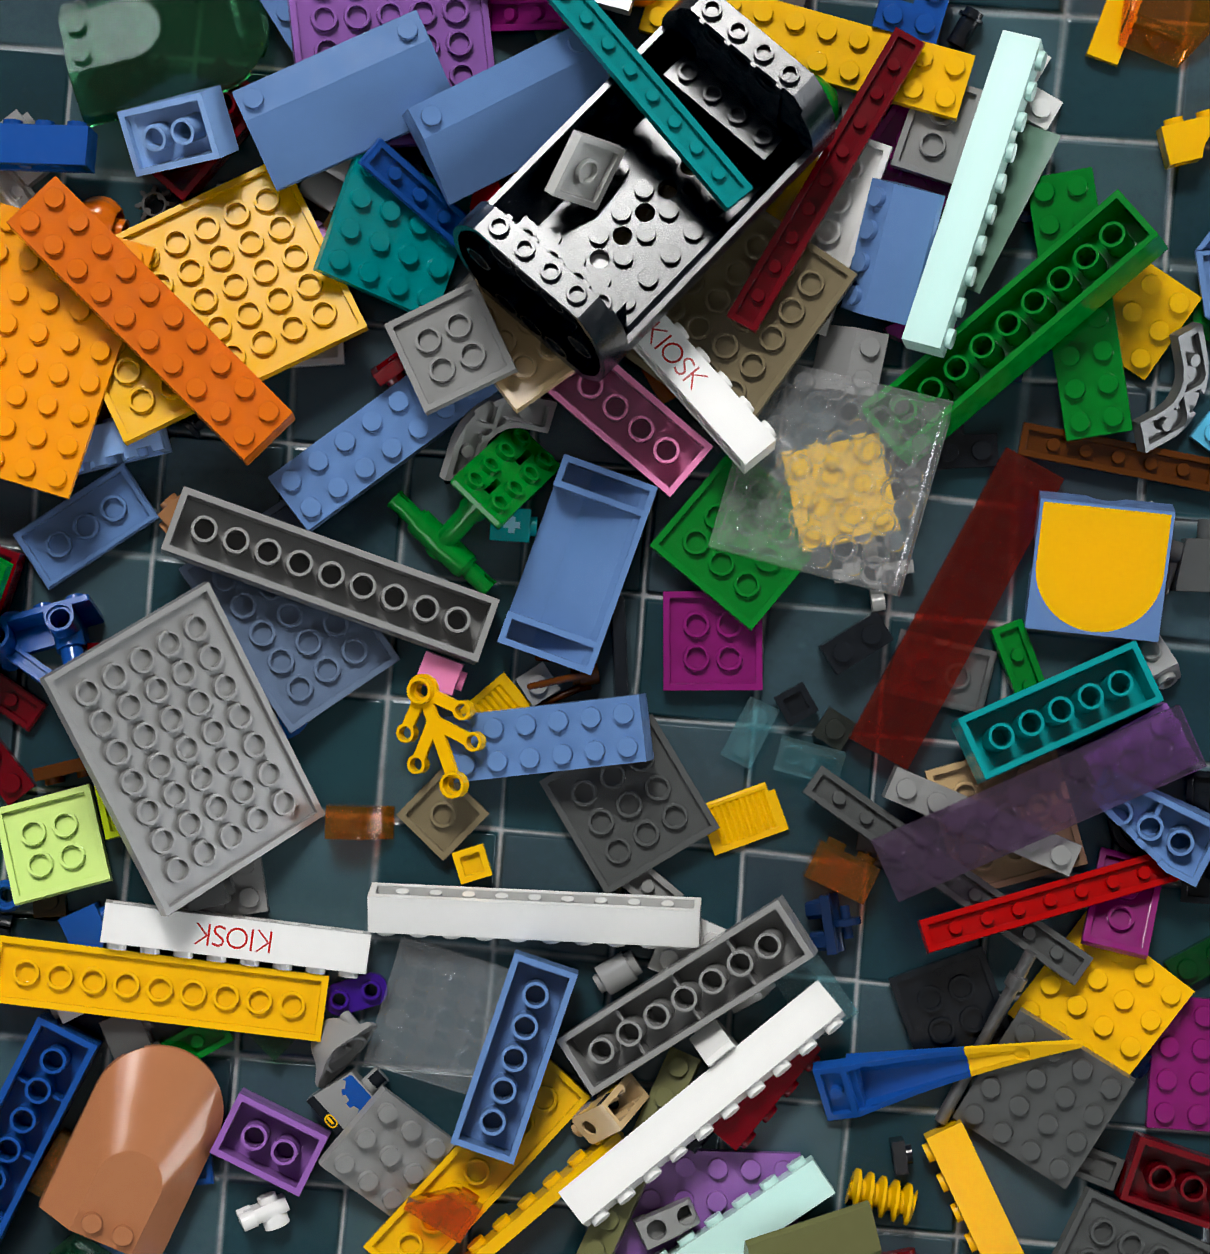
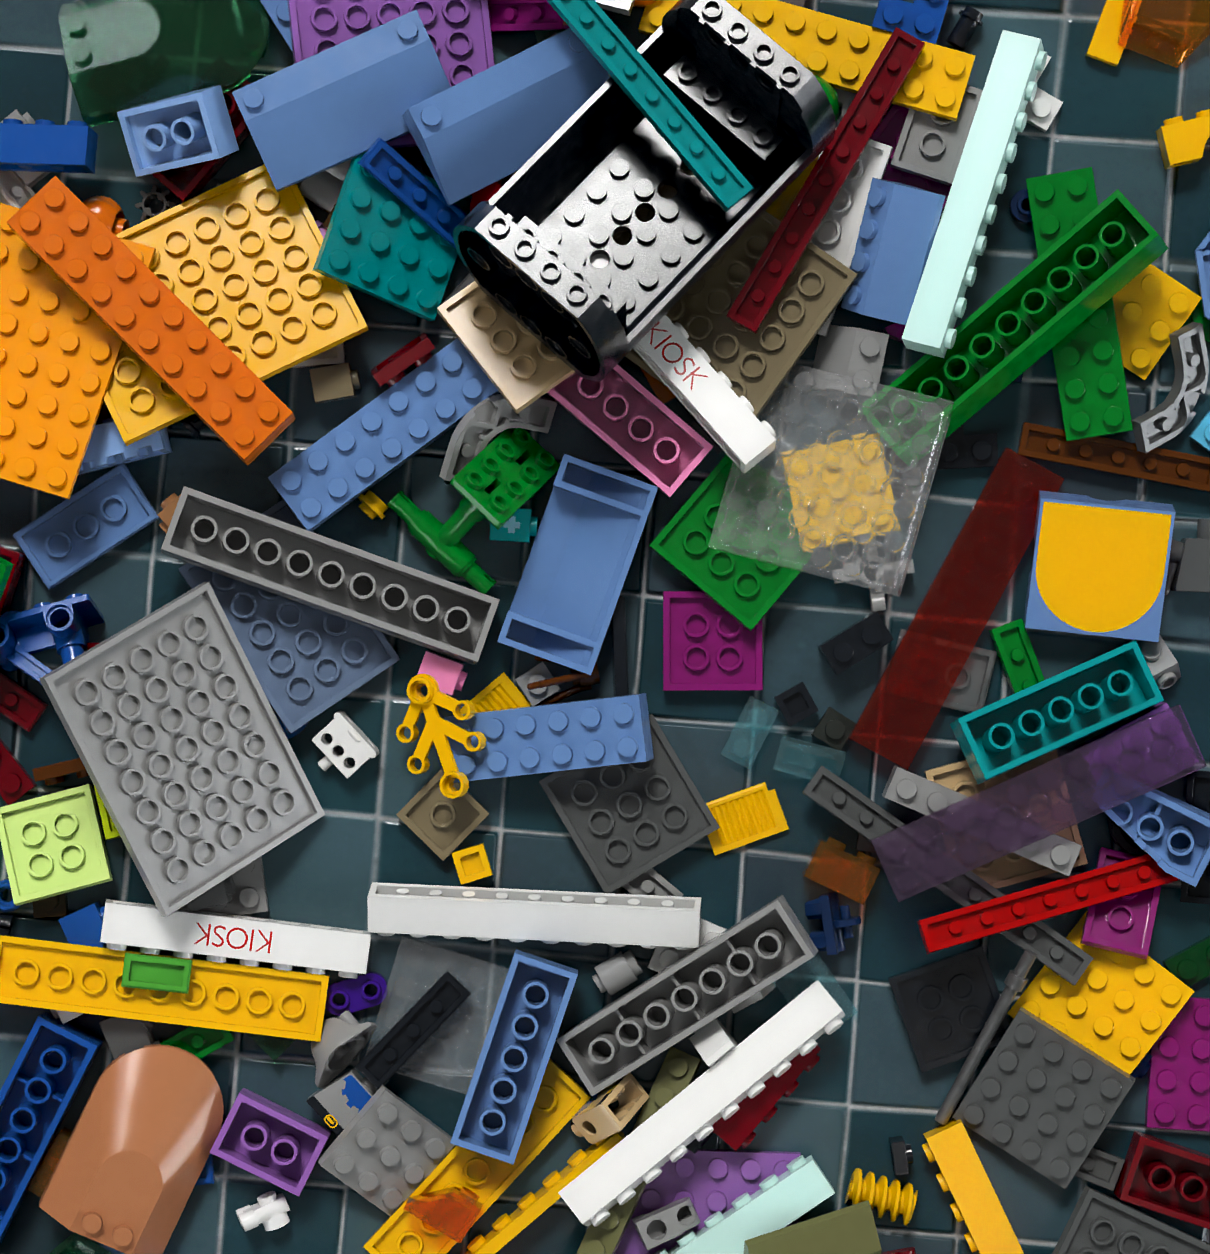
(156, 973): none -> bright green tile
(334, 383): none -> dark tan brick
(351, 738): none -> white piece
(359, 822): clear orange slope -> none
(372, 505): none -> yellow plate
(413, 1029): none -> black tile
(450, 348): light grey plate -> none
(585, 170): white plate -> none
(878, 1079): blue plate -> none
(1031, 158): sand green piece -> none

